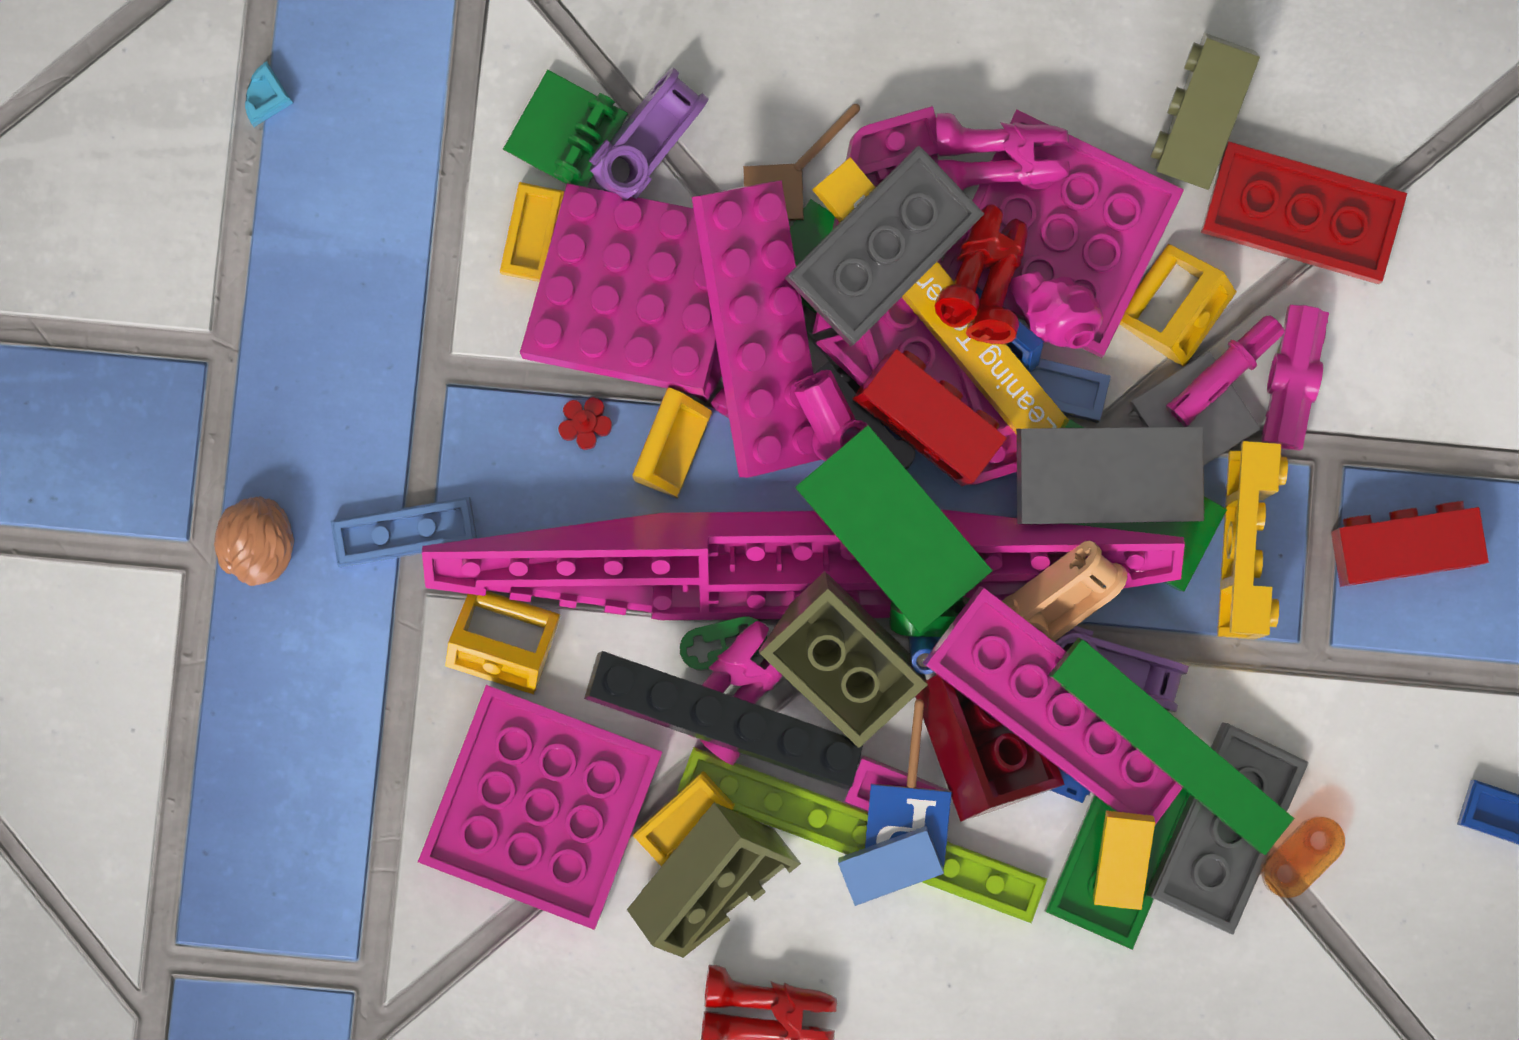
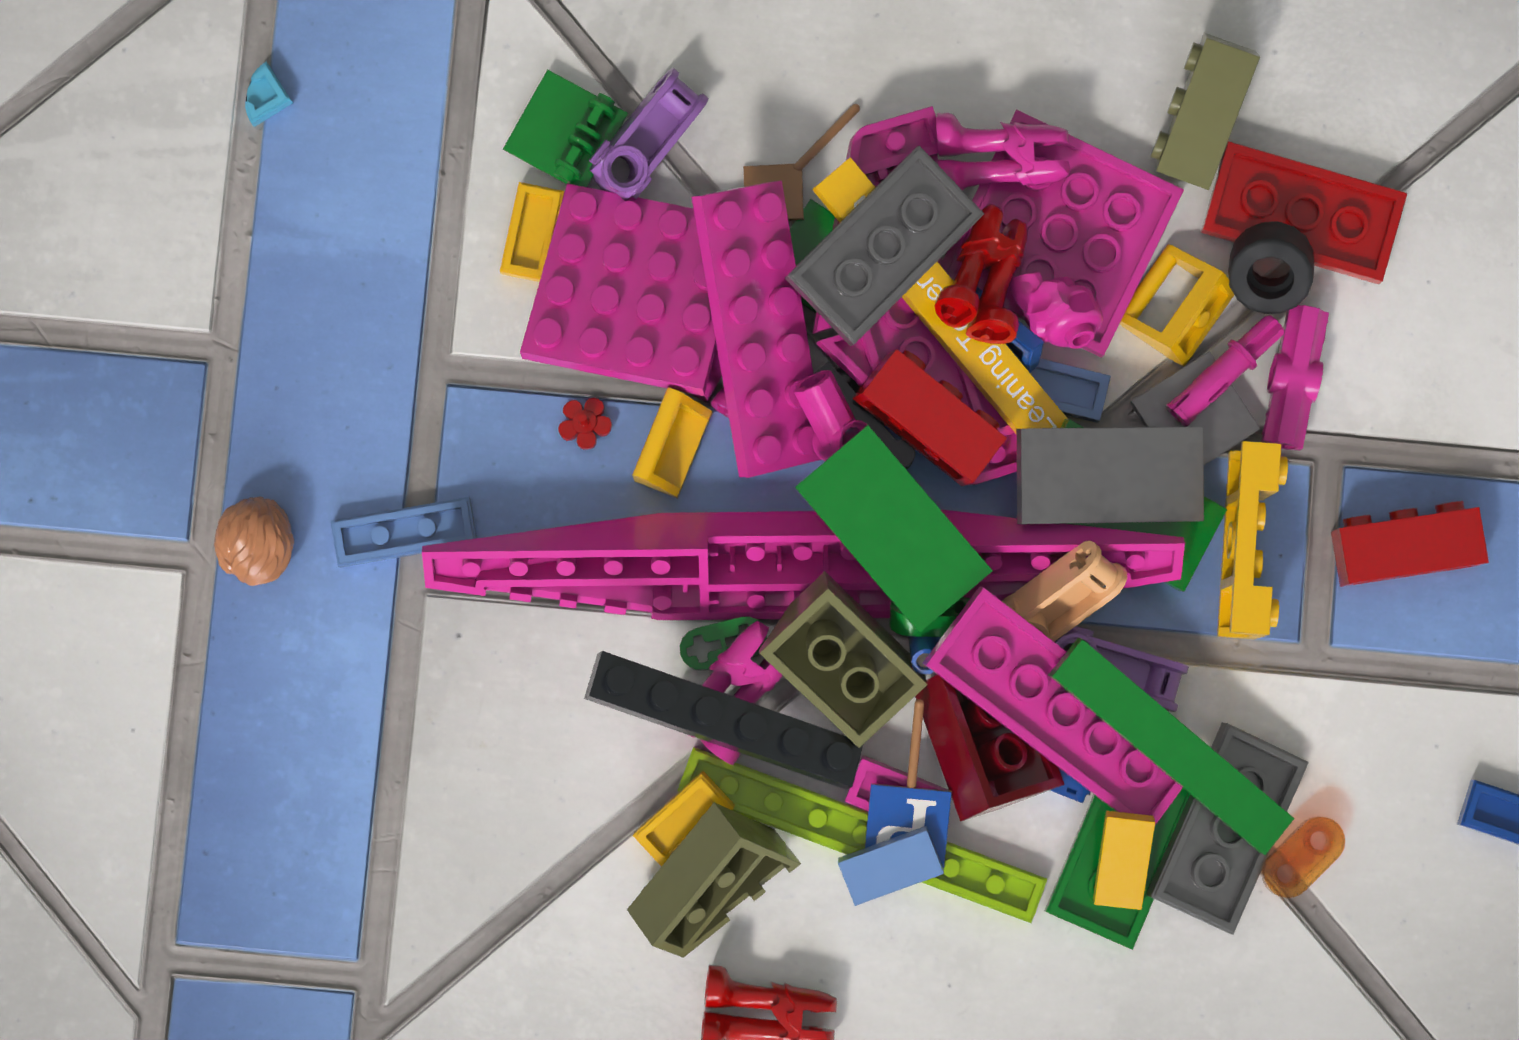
(496, 659): yellow tile -> none
(540, 807): dark pink plate -> none
(1264, 293): none -> black tyre

